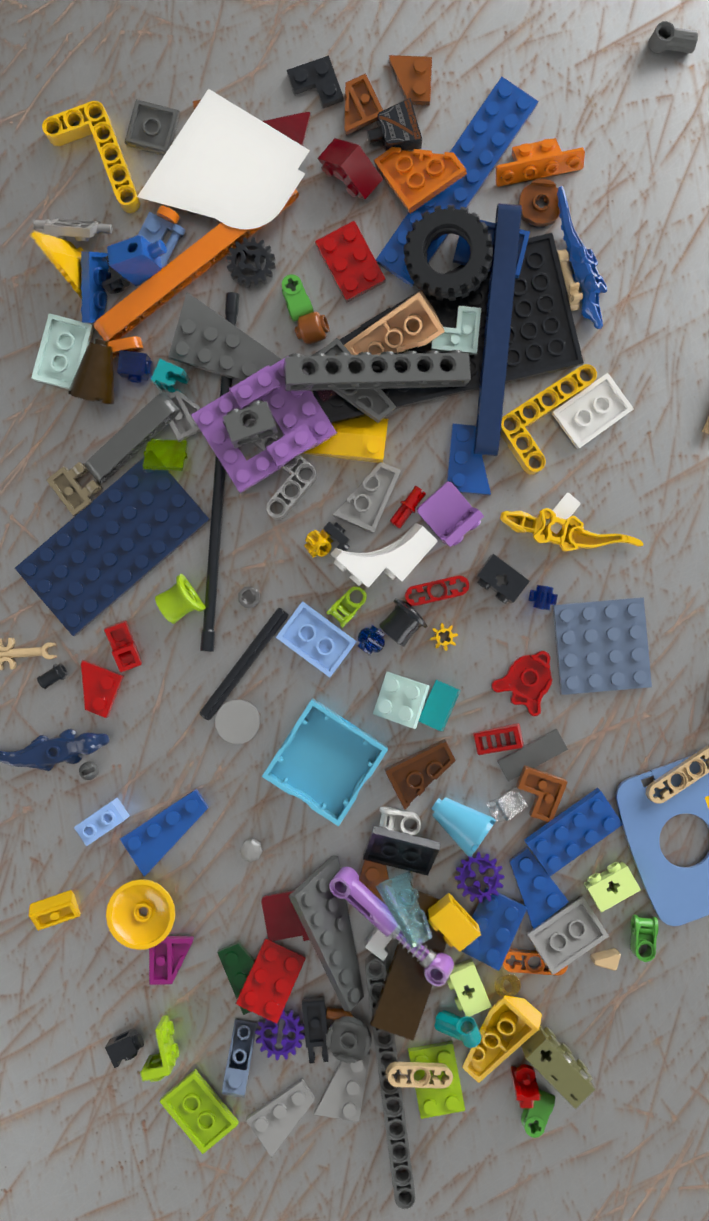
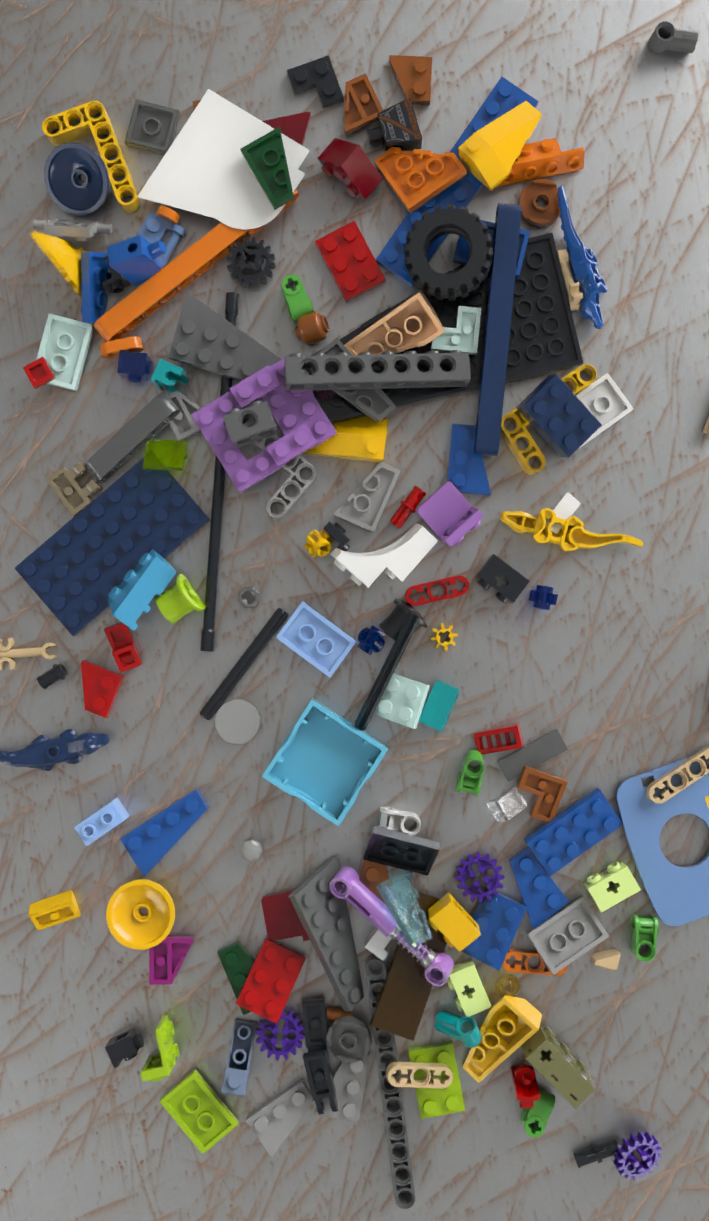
(39, 372): none -> red plate
(64, 180): none -> dark blue dish
(89, 776): dark grey hinge -> none
(95, 374): dark brown cone -> none
(140, 587): none -> dark azure wedge
(269, 165): none -> dark green wing
(320, 1079): none -> black hinge
(346, 606): lime piece -> none
(388, 669): none -> black axle
(417, 771): reddish brown wing -> none
(462, 823): medium azure cone -> none
(470, 777): none -> bright green piece
(497, 145): none -> yellow wedge
(527, 680): red tile -> none
(559, 416): none -> dark blue brick
(582, 1157): none -> black pin
(602, 646): sand blue plate -> none
(627, 1162): none -> dark purple gear

